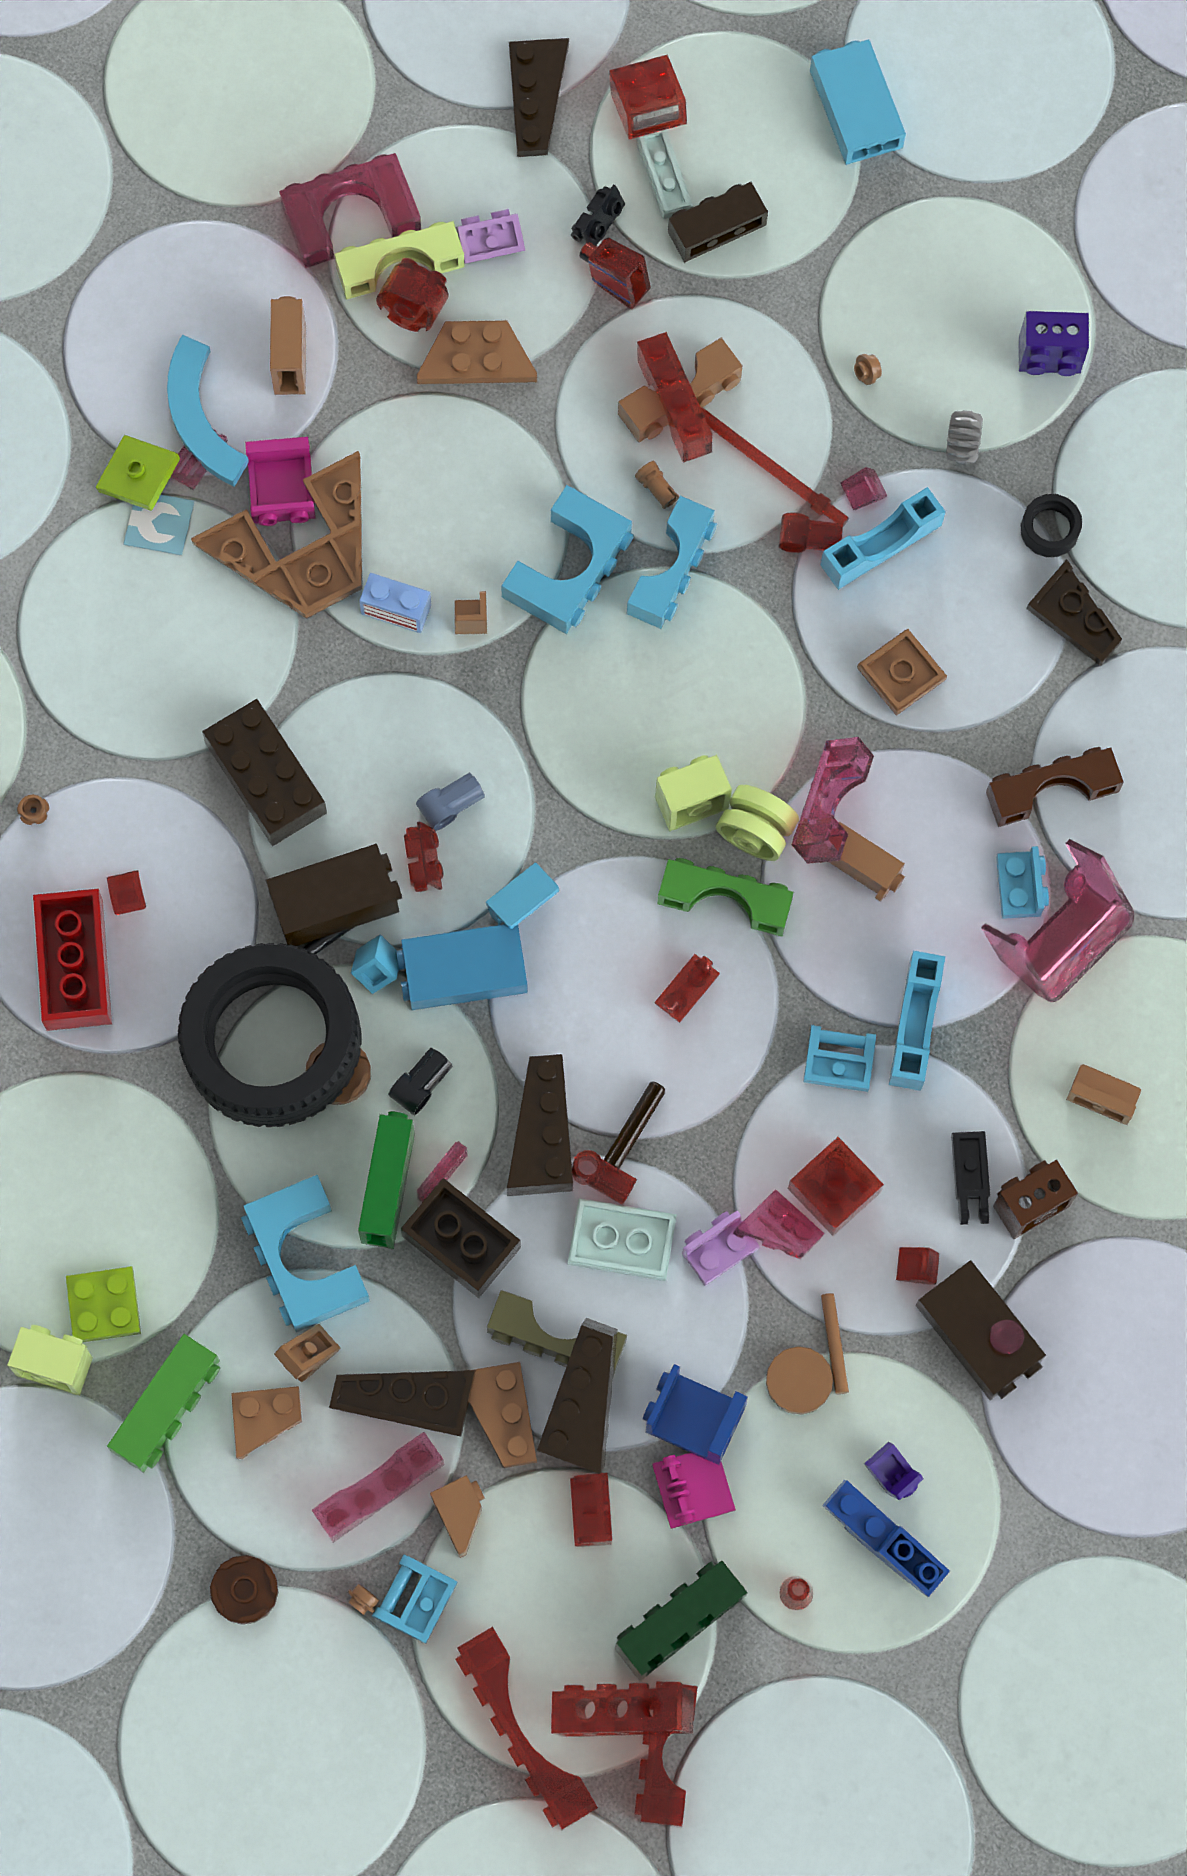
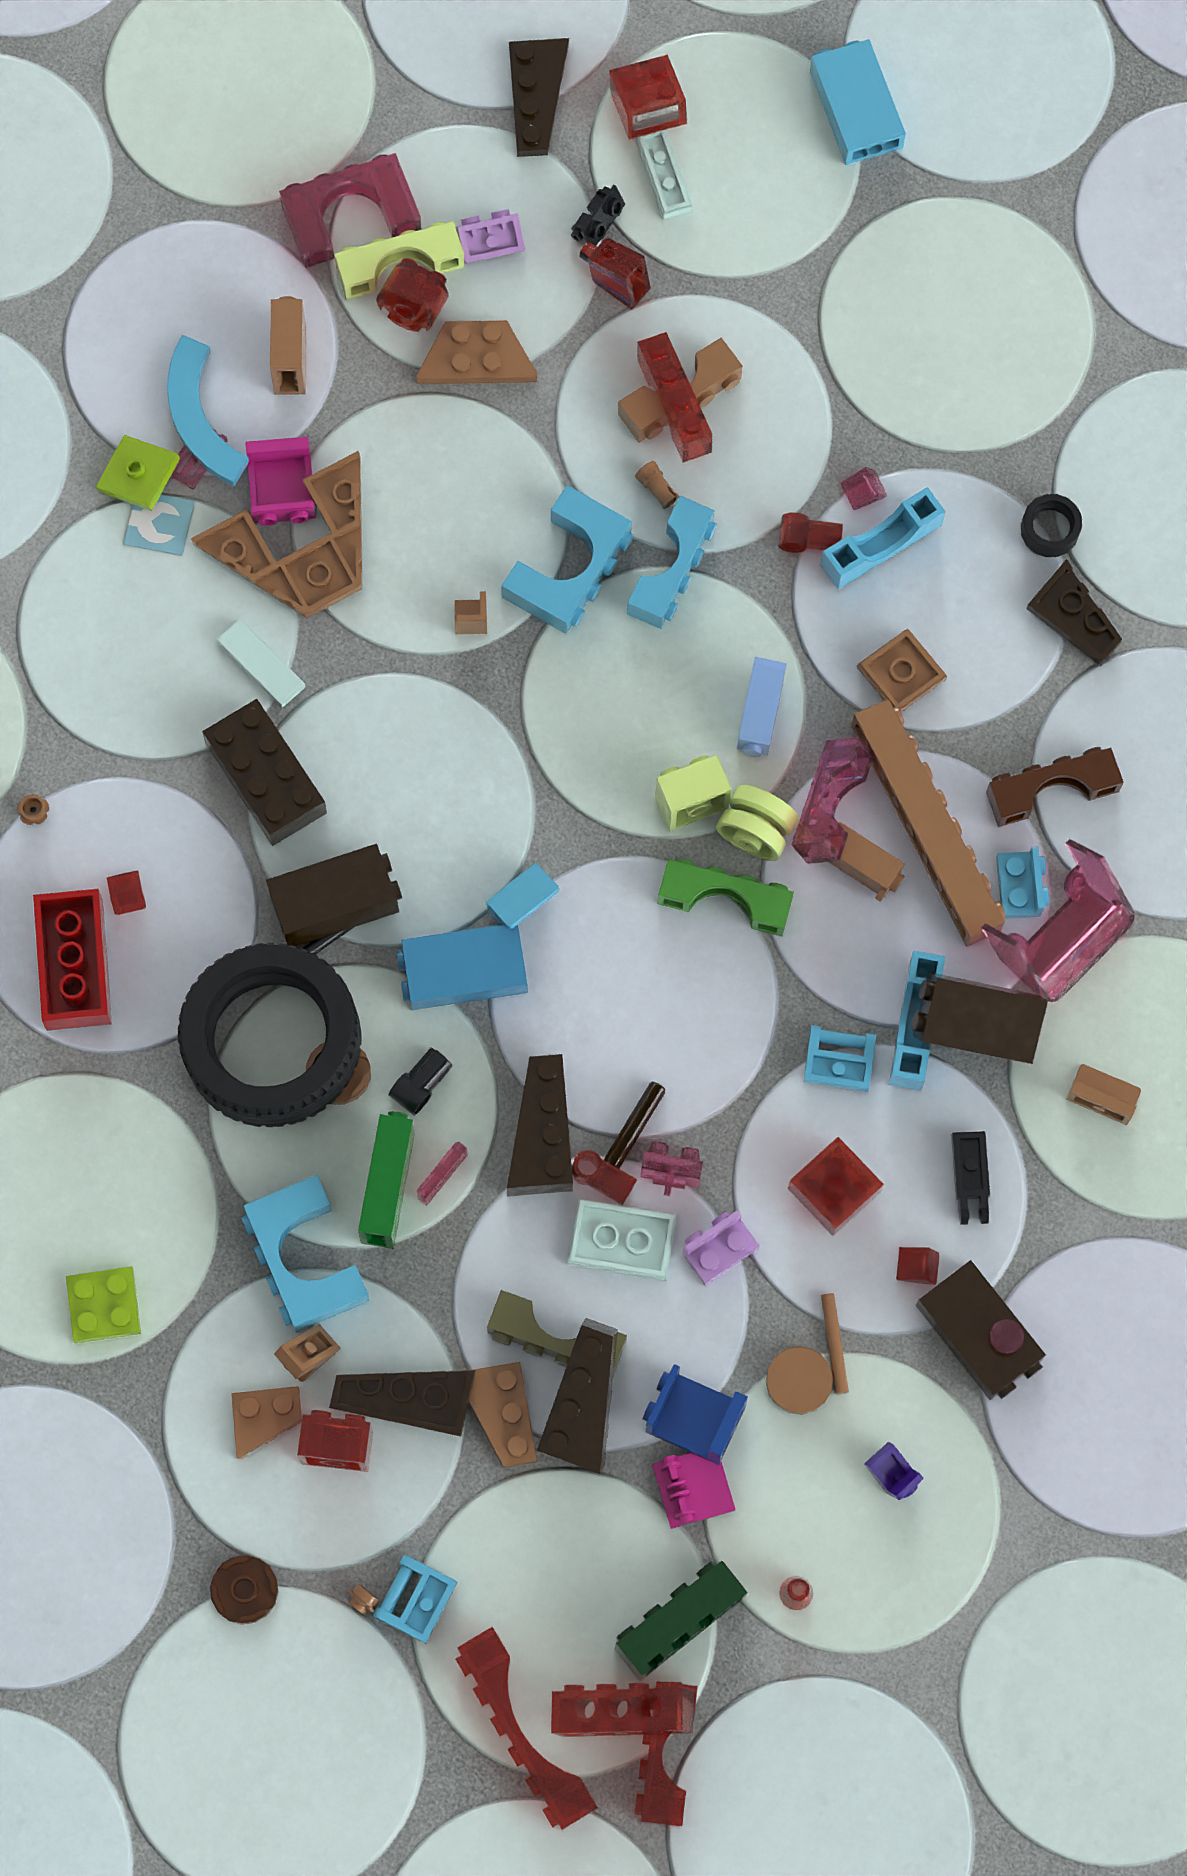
(50, 1359): yellowish green brick -> none
(164, 1403): bright green brick -> none
(261, 663): none -> light aqua tile
(335, 1441): none -> clear red brick
(375, 964): medium azure panel -> none
(382, 1486): clear pink arch -> none
(395, 602): light blue brick -> none
(422, 843): clear red hinge -> none
(443, 805): sand blue piece -> none
(459, 1511): medium nougat slope -> none
(461, 1238): dark brown brick -> none
(591, 1510): clear red hinge -> none
(671, 1170): none -> clear pink hips
(687, 987): clear red hinge -> none
(717, 221): dark brown brick -> none
(761, 707): none -> light blue slope
(781, 1227): clear pink wing -> none
(819, 502): clear red bar -> none
(867, 368): medium nougat plate -> none
(886, 1539): blue slope -> none
(928, 822): none -> medium nougat brick
(964, 437): light grey gear -> none
(979, 1017): none -> dark brown brick
(1035, 1198): reddish brown piece -> none
(1053, 342): dark purple piece -> none

